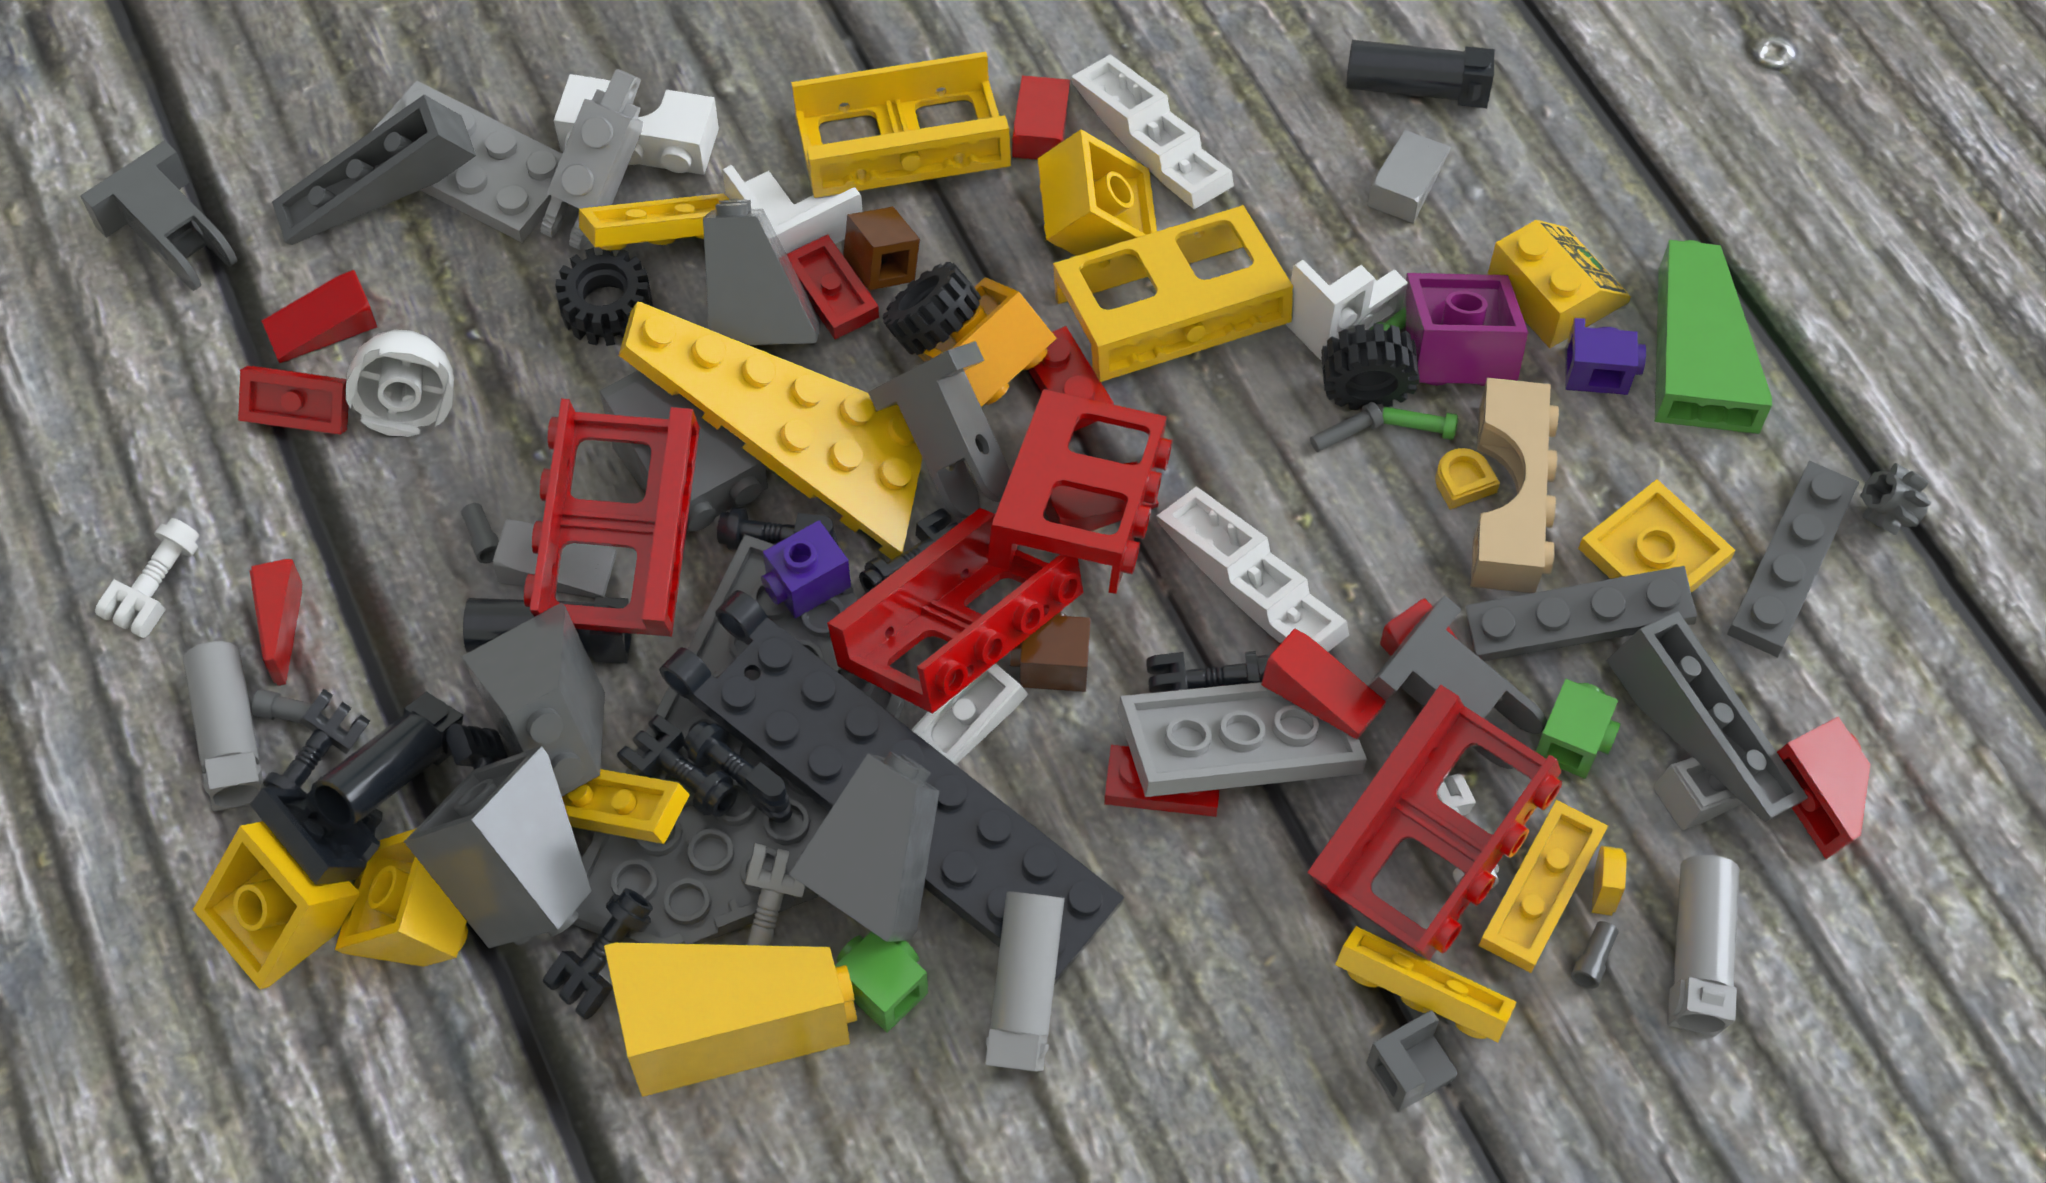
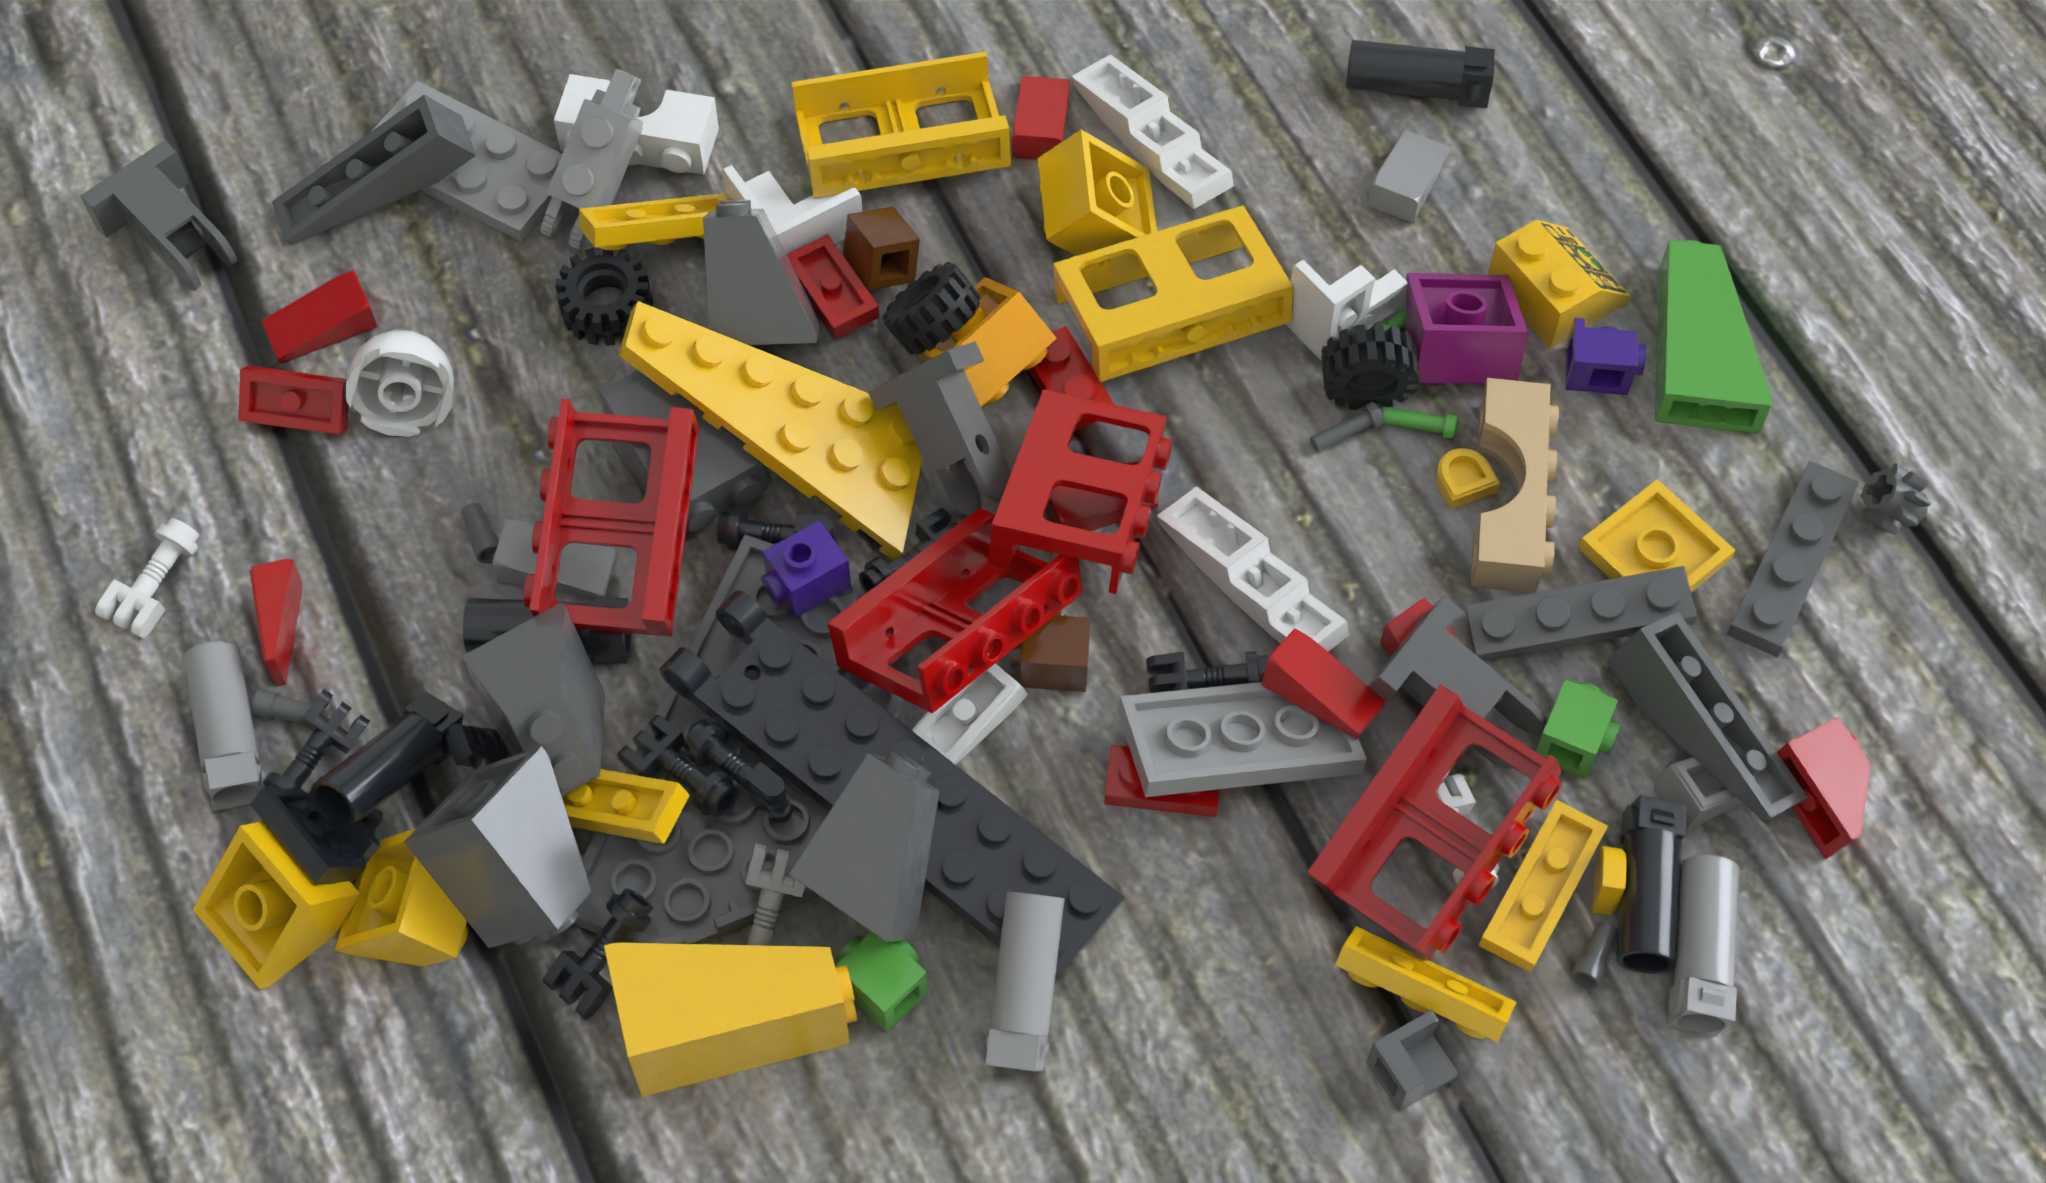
(1650, 900): none -> black piece

